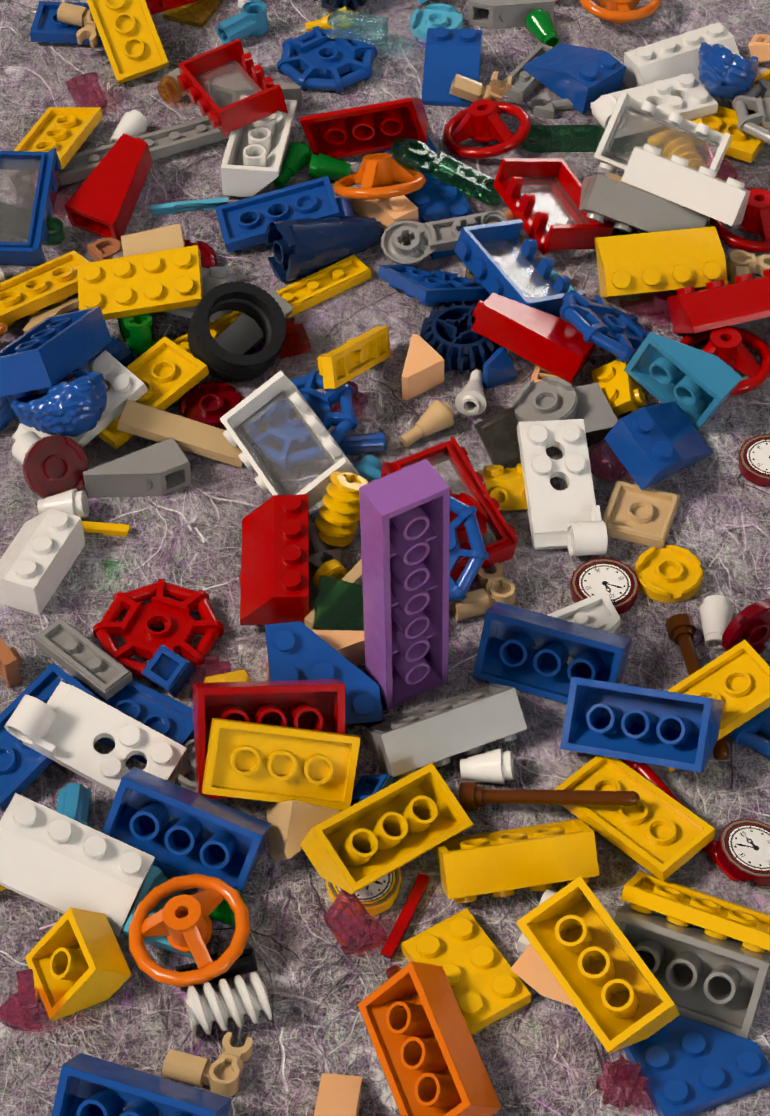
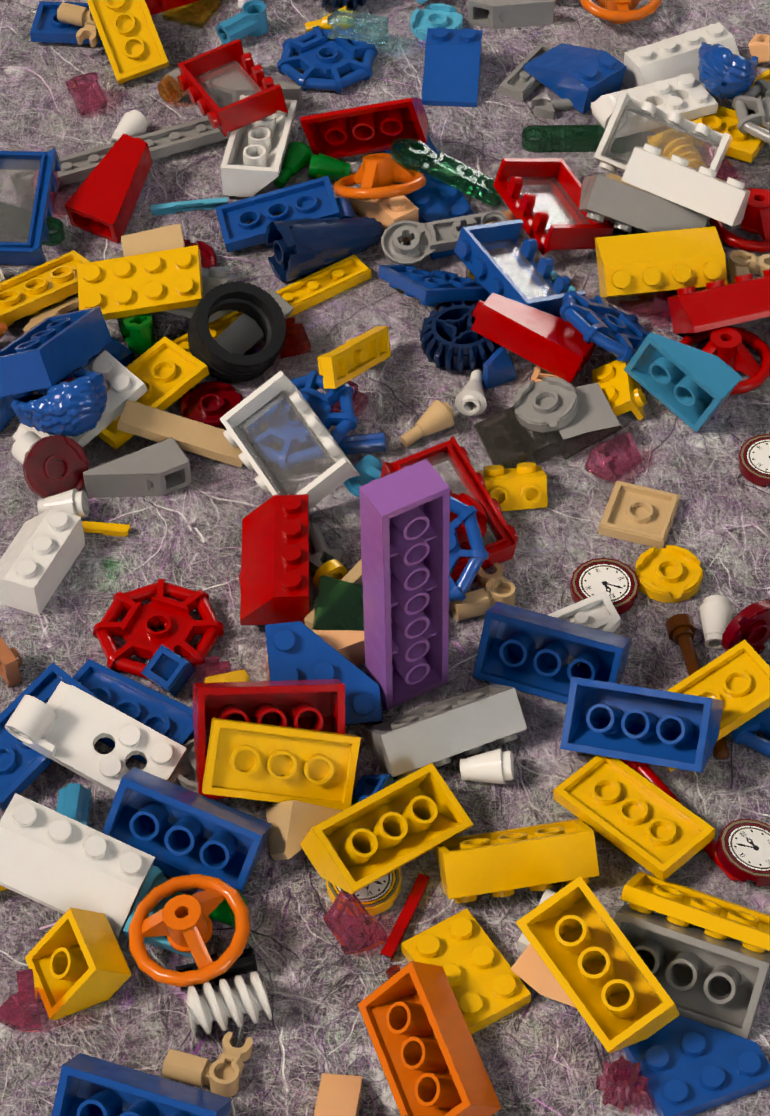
(61, 129): yellow plate -> none
(83, 659): light grey tile -> none
(104, 248): nougat tile -> none
(341, 509): yellow piece -> none
(422, 368): light nougat slope -> none
(474, 91): tan bar -> none
(474, 796): reddish brown piece -> none
(483, 124): red piece -> none
(541, 26): green cone -> none
(560, 516): white hinge -> none
(656, 443): blue slope -> none

